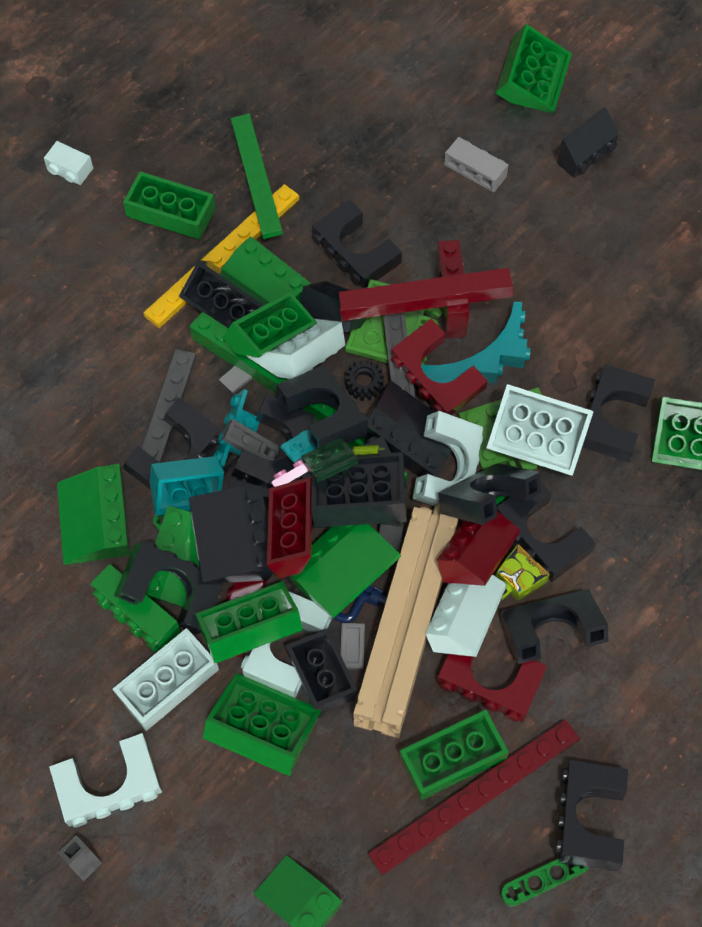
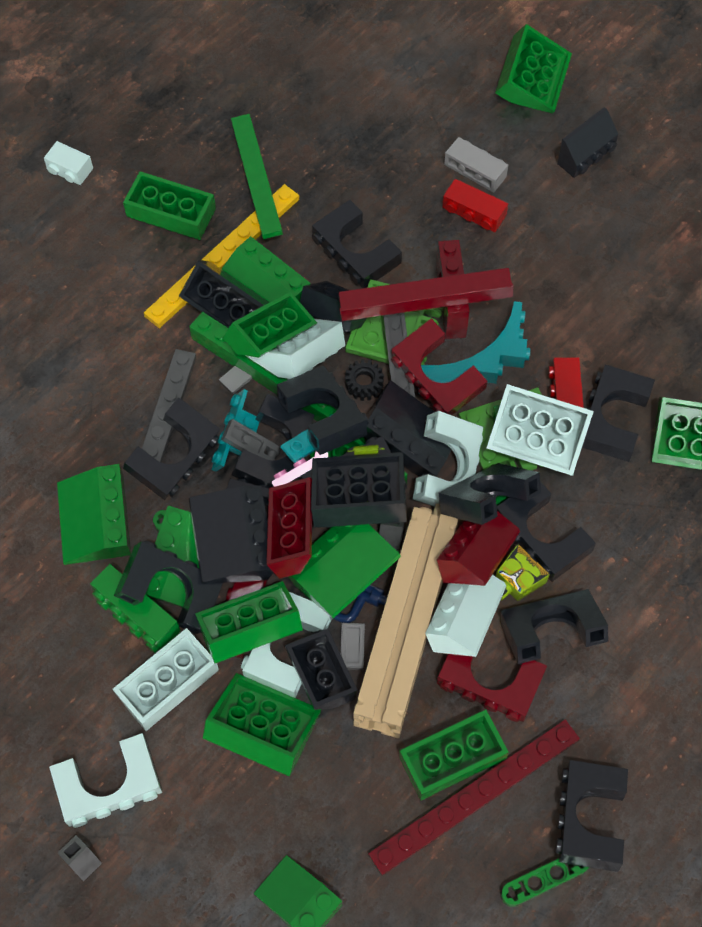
(177, 481): teal slope -> none
(329, 459): clear green plate -> none
(475, 205): none -> red brick
(566, 381): none -> red brick

